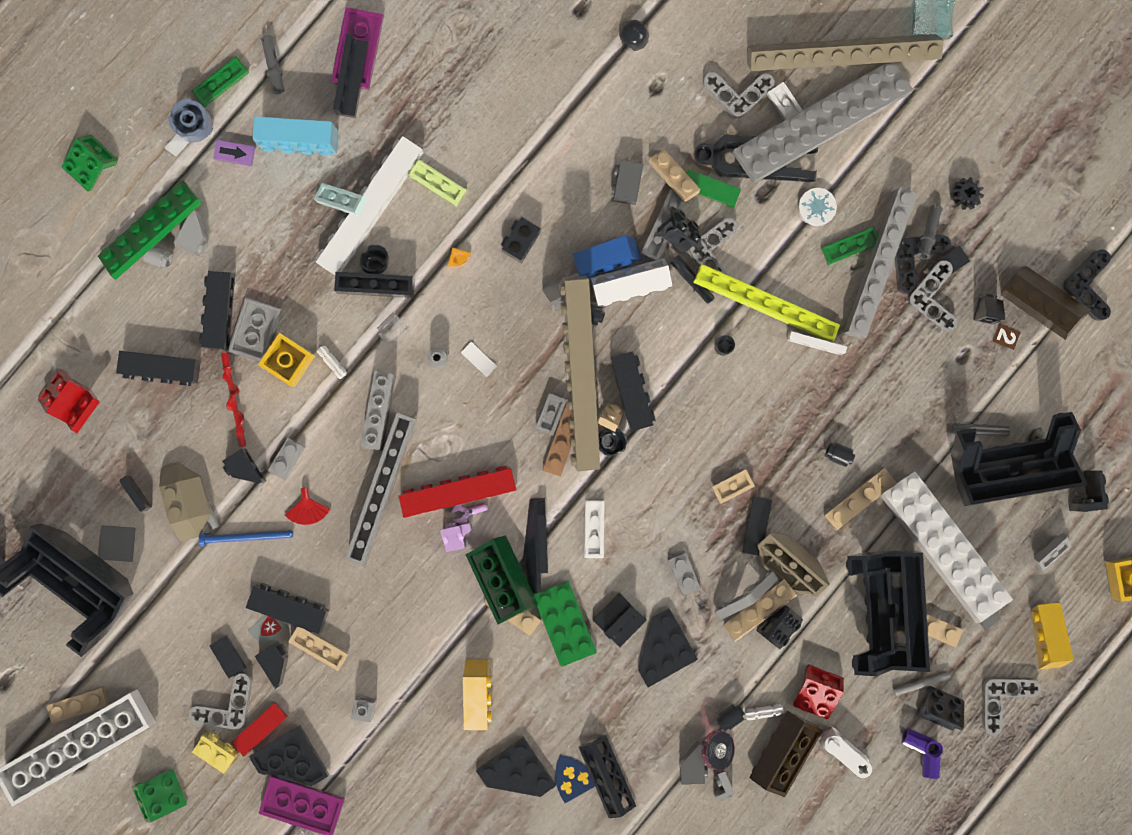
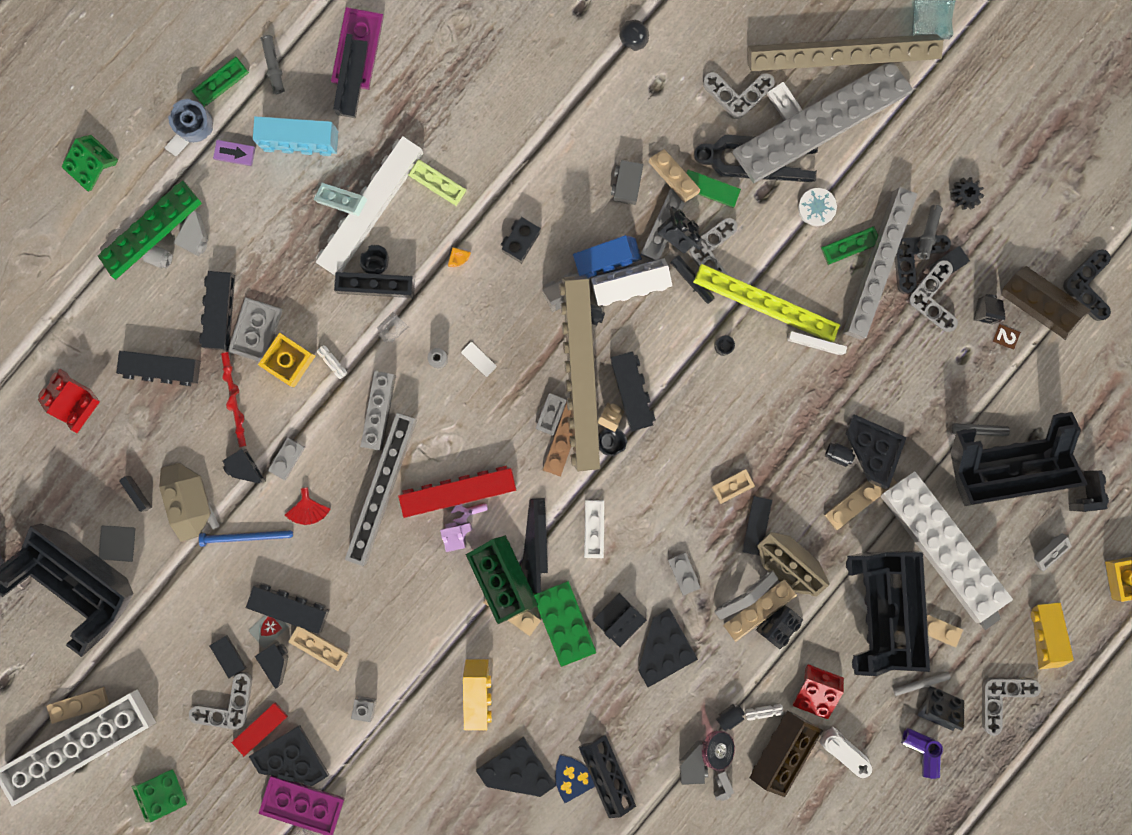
(215, 751): light yellow bracket -> none
(875, 449): none -> black plate

